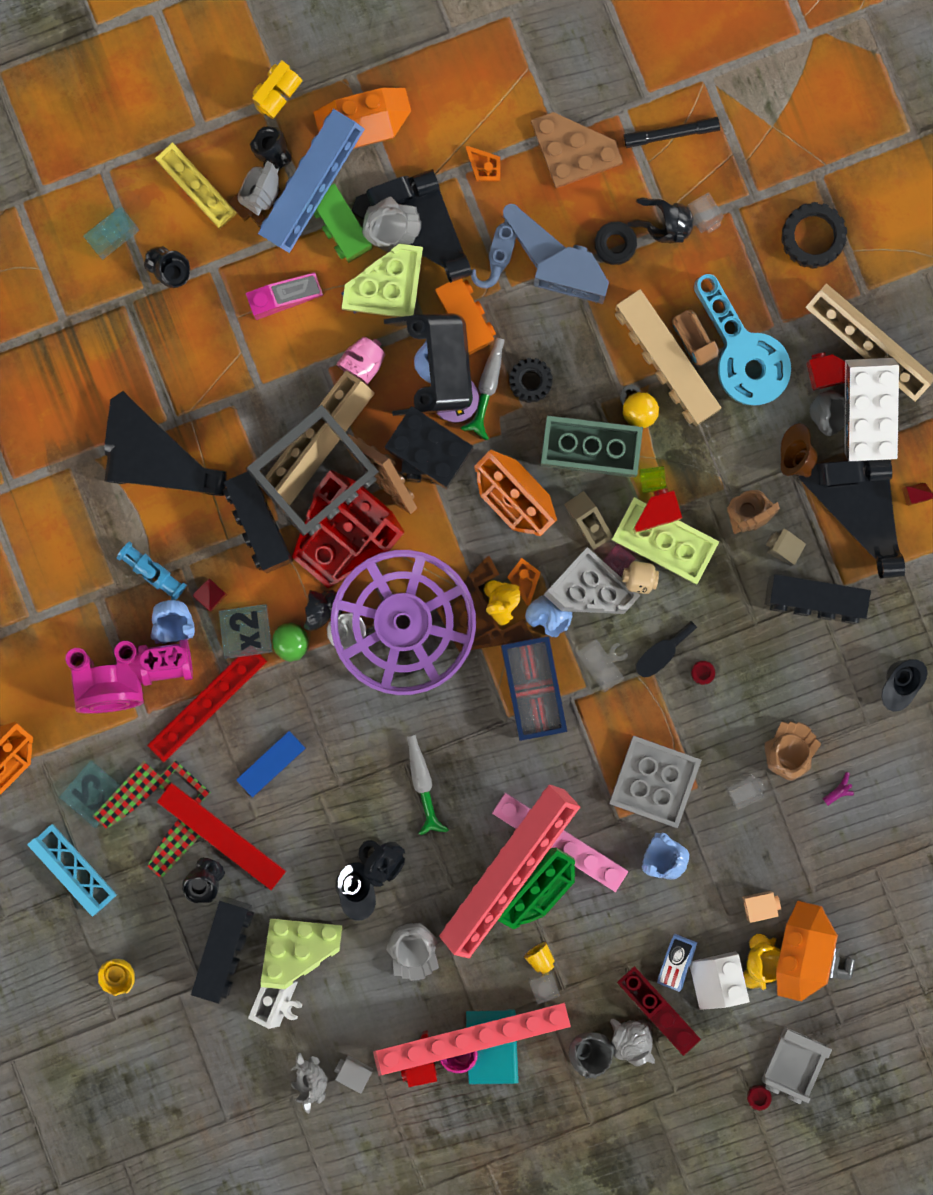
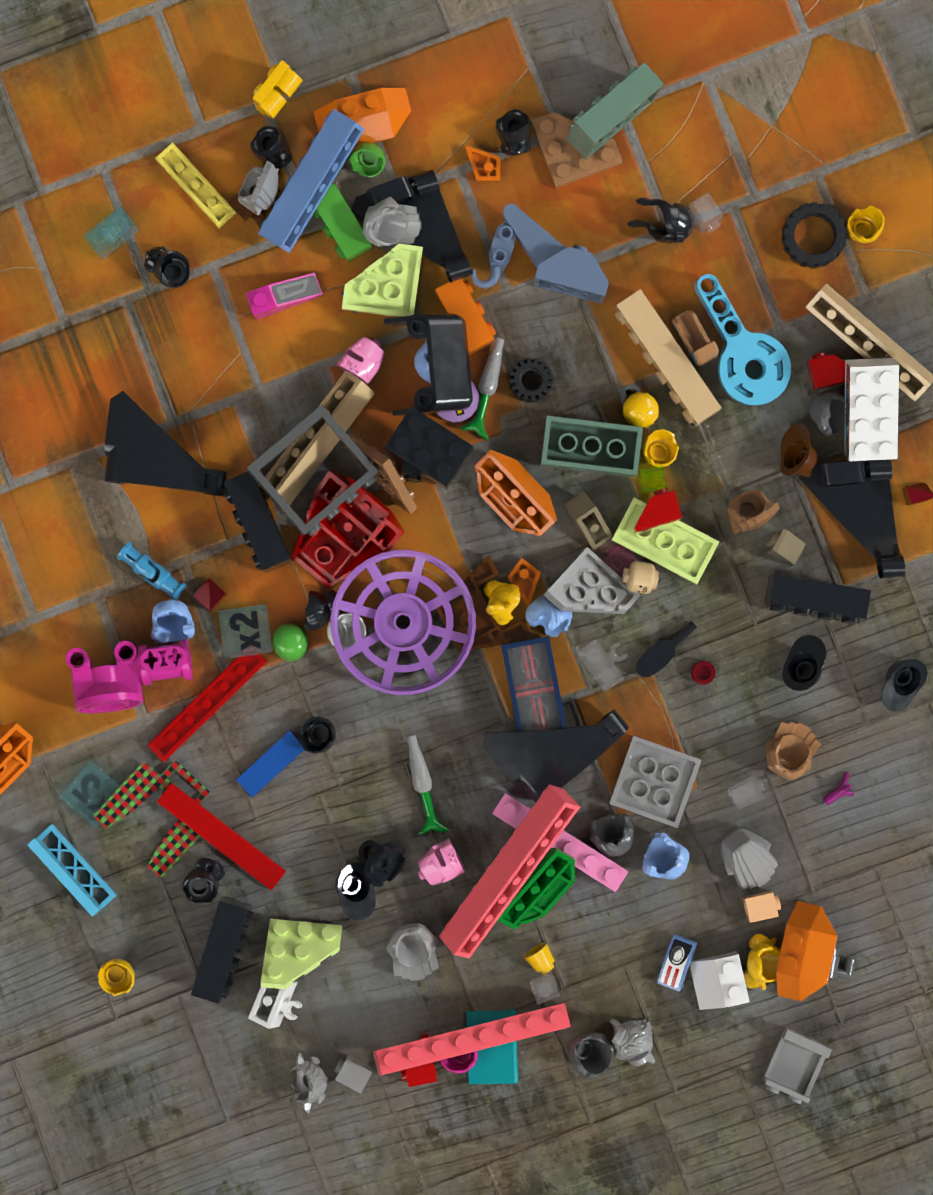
(317, 735): none -> black hair
(367, 159): none -> bright green hair
(440, 863): none -> bright pink helmet
(514, 132): none -> black hair
(551, 755): none -> black panel
(612, 834): none -> dark grey hair
(614, 110): none -> sand green brick
(624, 231): black tyre -> none
(659, 1011): dark red slope -> none
(660, 448): none -> yellow hair
(698, 127): black piece -> none
(747, 858): none -> light grey hair
(759, 1097): dark red tile -> none
(804, 663): none -> black piece
(865, 224): none -> yellow hair

